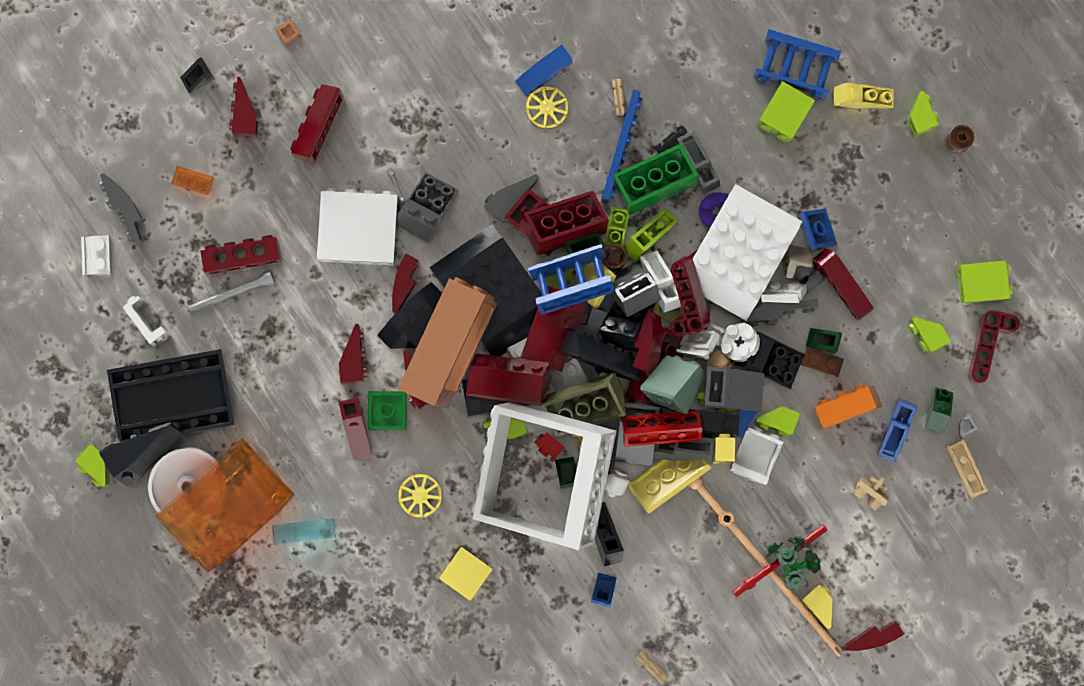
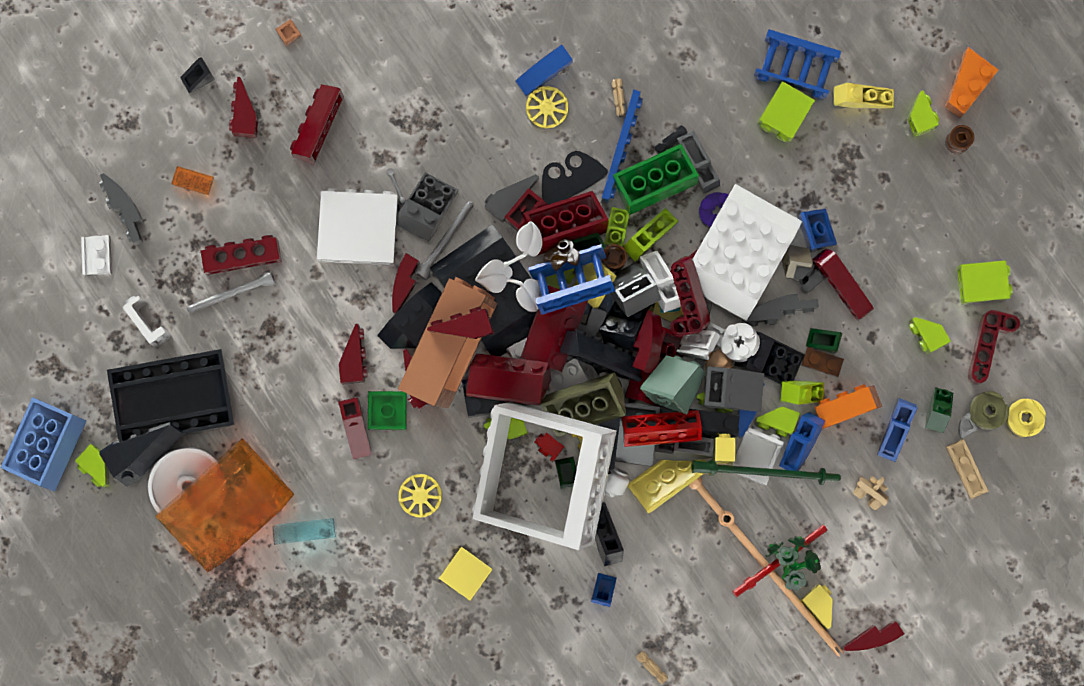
(43, 444): none -> medium blue slope
(423, 270): none -> light grey piece
(472, 325): none -> dark red slope
(496, 273): none -> white plant
(562, 253): none -> dark brown plate
(581, 178): none -> black piece
(712, 468): none -> dark green bar
(784, 292): white plate -> none
(802, 392): none -> lime slope
(802, 442): none -> blue slope
(970, 81): none -> orange wedge
(979, 415): none -> olive plate
(1036, 418): none -> light yellow plate

